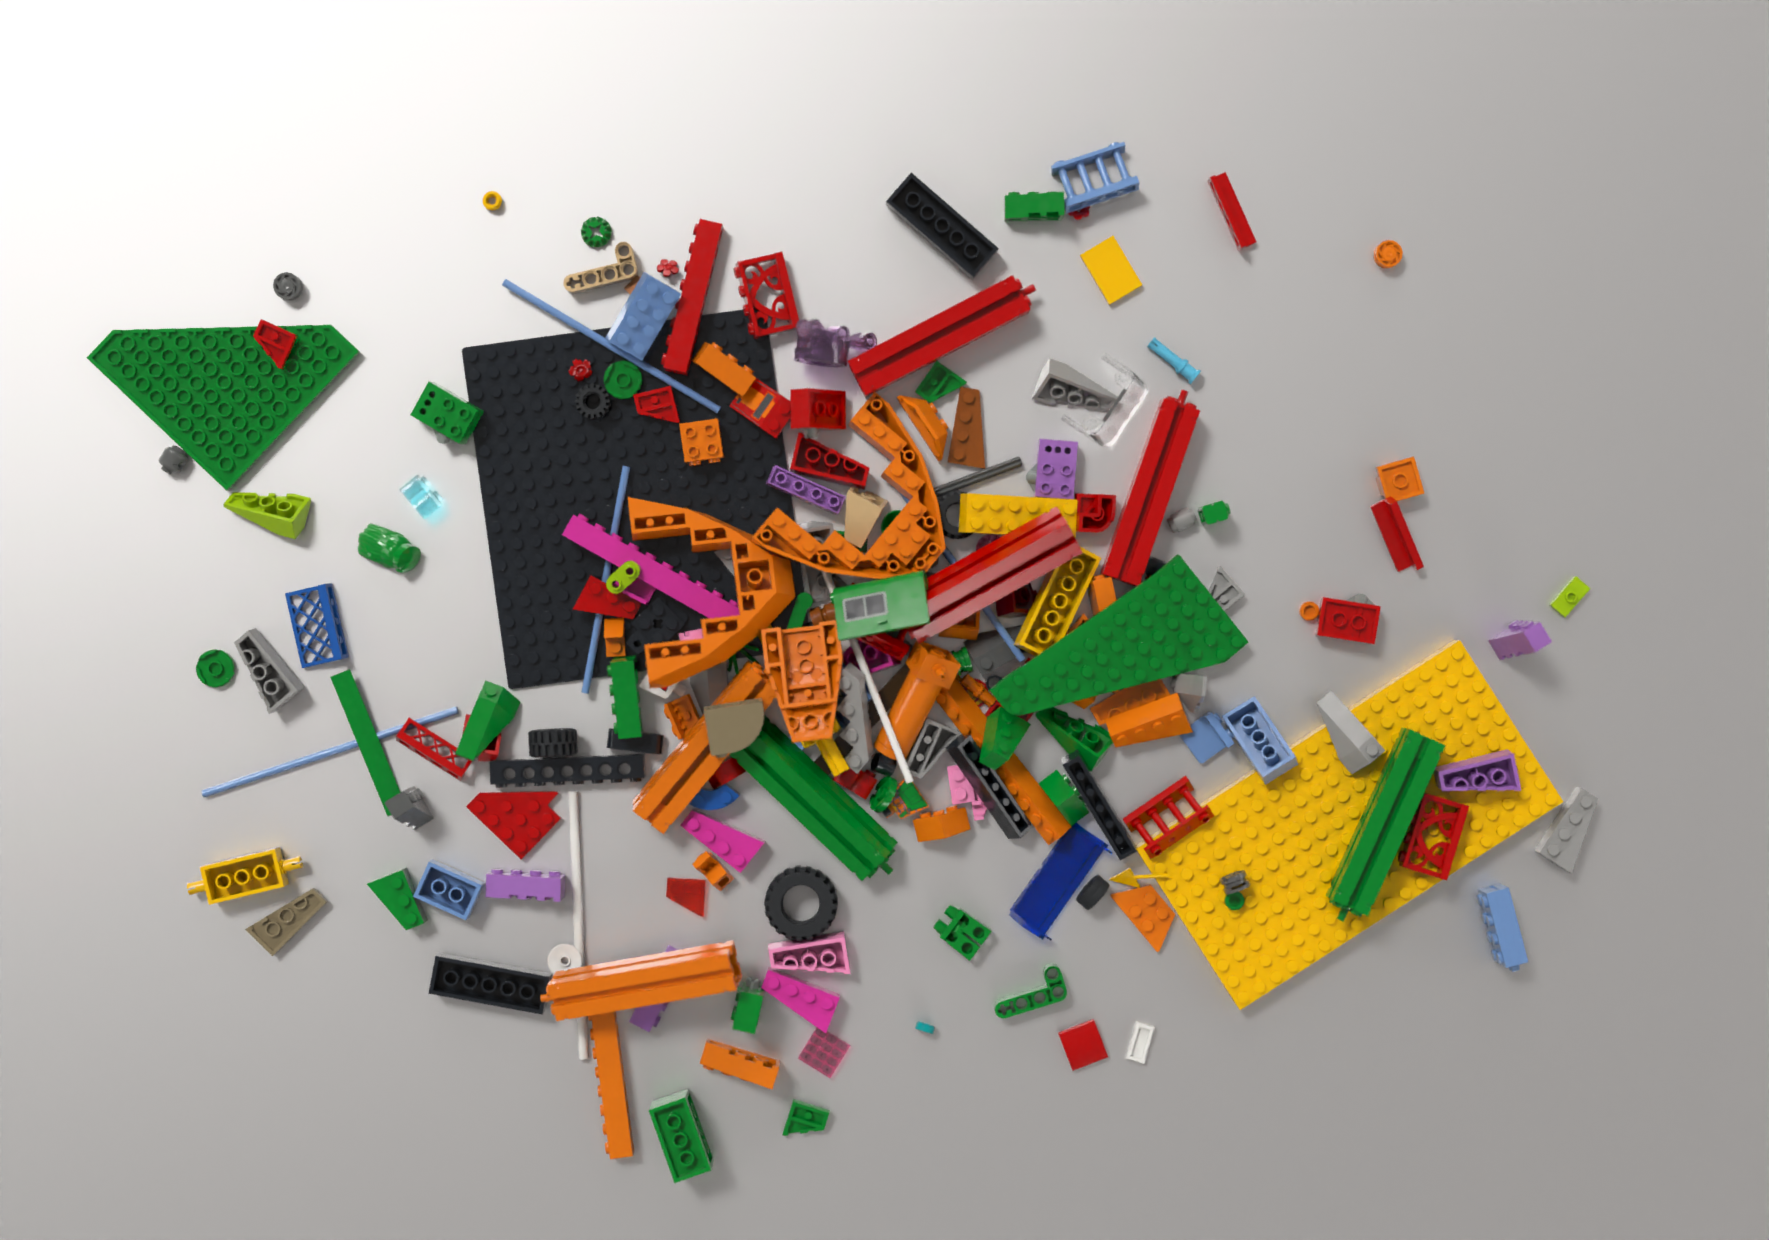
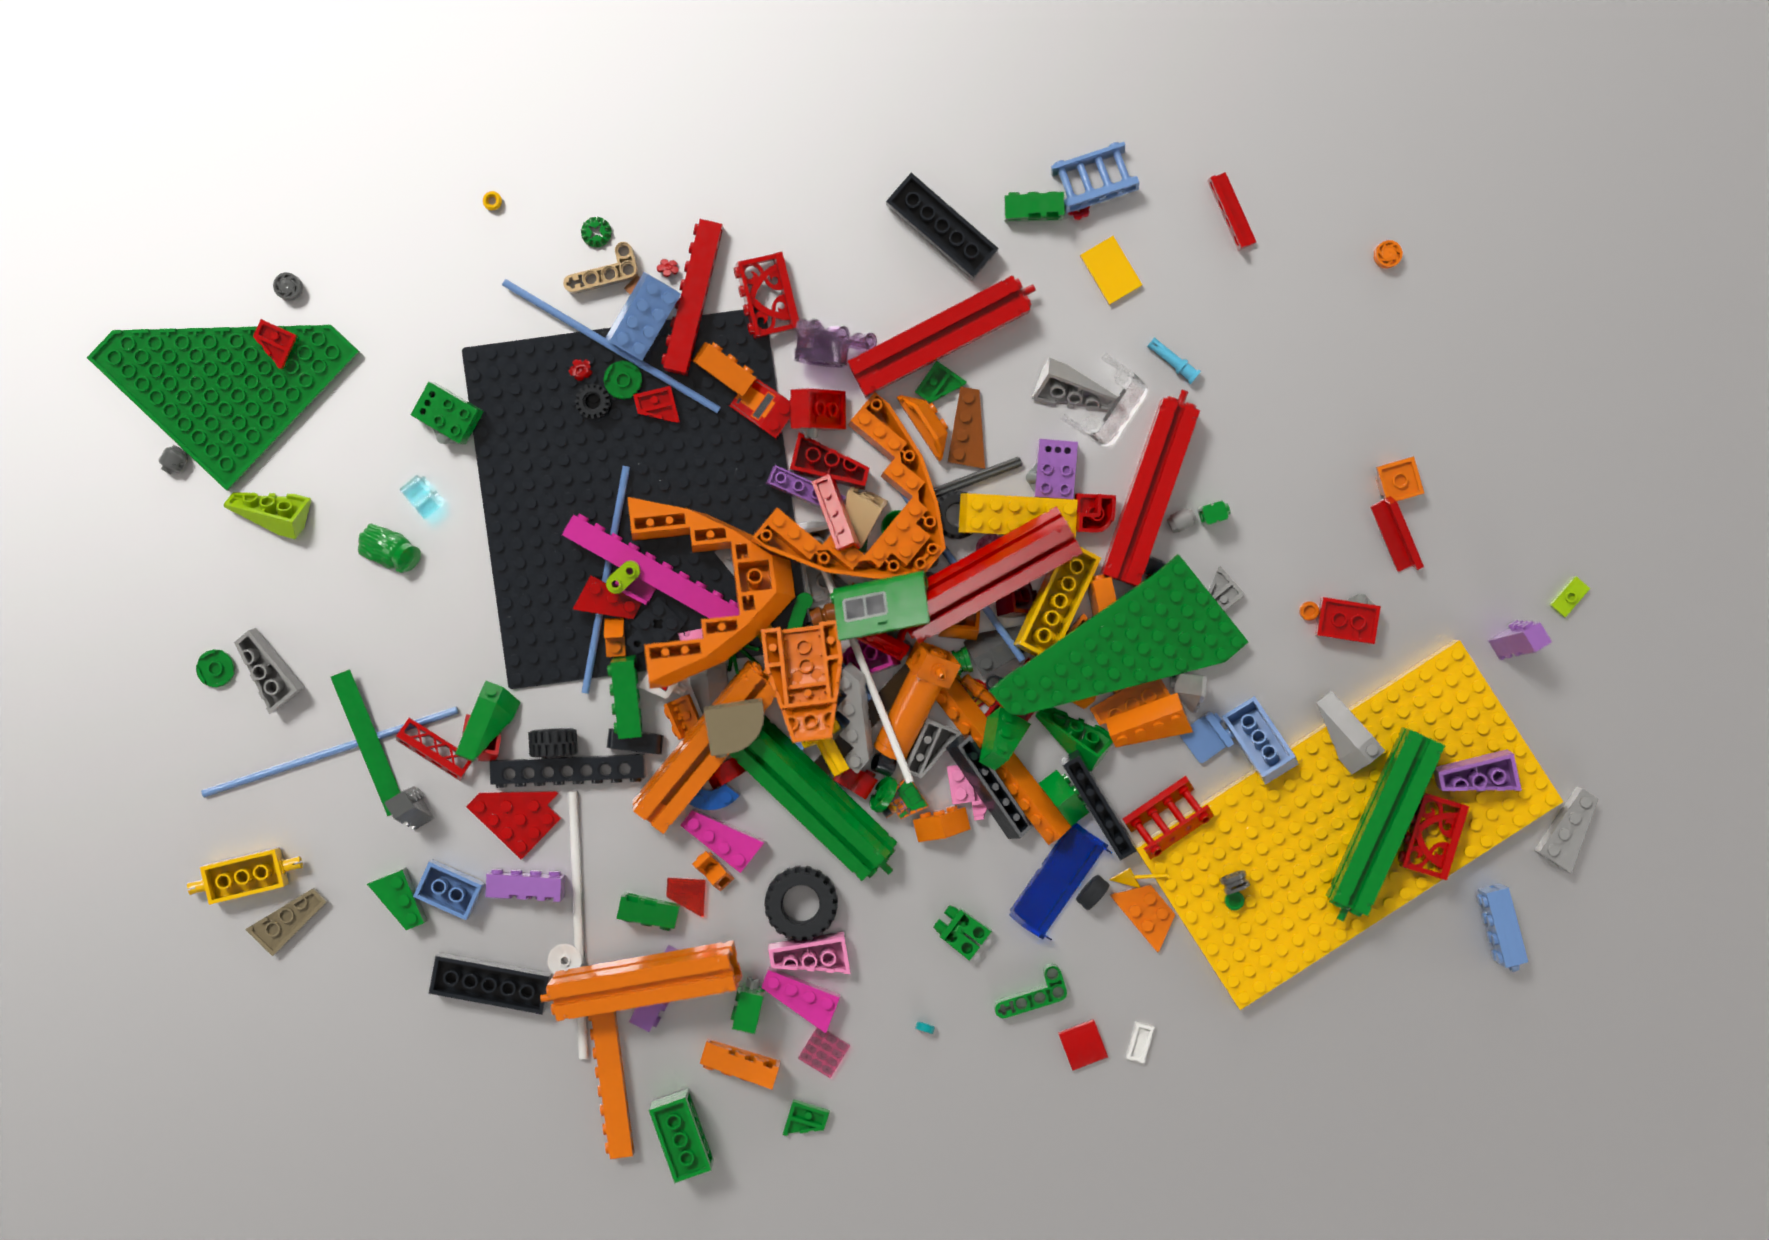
(331, 619): blue fence -> none
(648, 911): none -> green wedge
(701, 441): orange brick -> none
(835, 513): none -> panel

